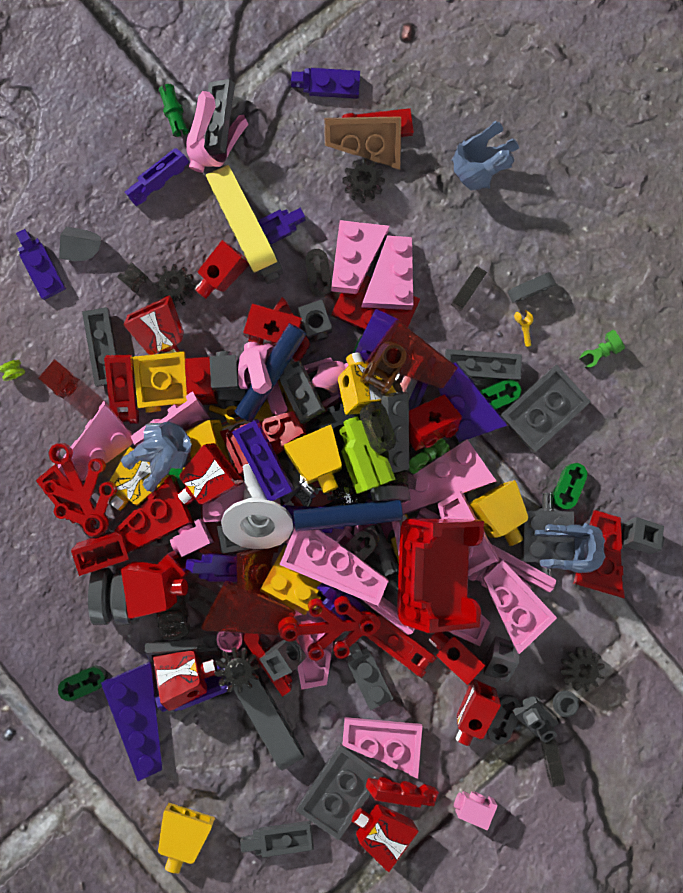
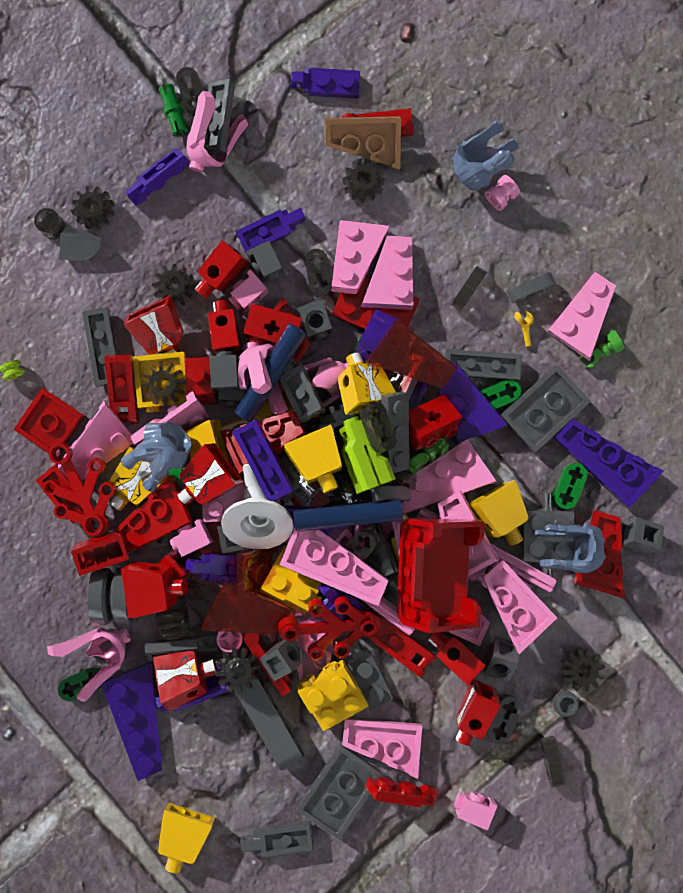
(39, 266): dark purple hinge -> none
(46, 219): none -> clear smoke wheel
(49, 421): none -> red tile
(59, 379): clear red bracket -> none
(91, 198): none -> clear smoke gear
(113, 657): none -> bright pink piece
(133, 277): clear smoke wheel -> none
(157, 377): none -> clear smoke gear
(187, 93): none -> clear smoke beam
(224, 329): none -> red torso
(225, 413): yellow hand -> none
(241, 218): light yellow beam -> none
(247, 292): none -> bright pink brick
(332, 694): none -> yellow plate
(382, 368): reddish brown piece -> none
(384, 834): red torso -> none
(502, 192): none -> bright pink wheel
(537, 718): dark grey hips -> none
(584, 316): none -> bright pink wing
(615, 468): none -> dark purple wing

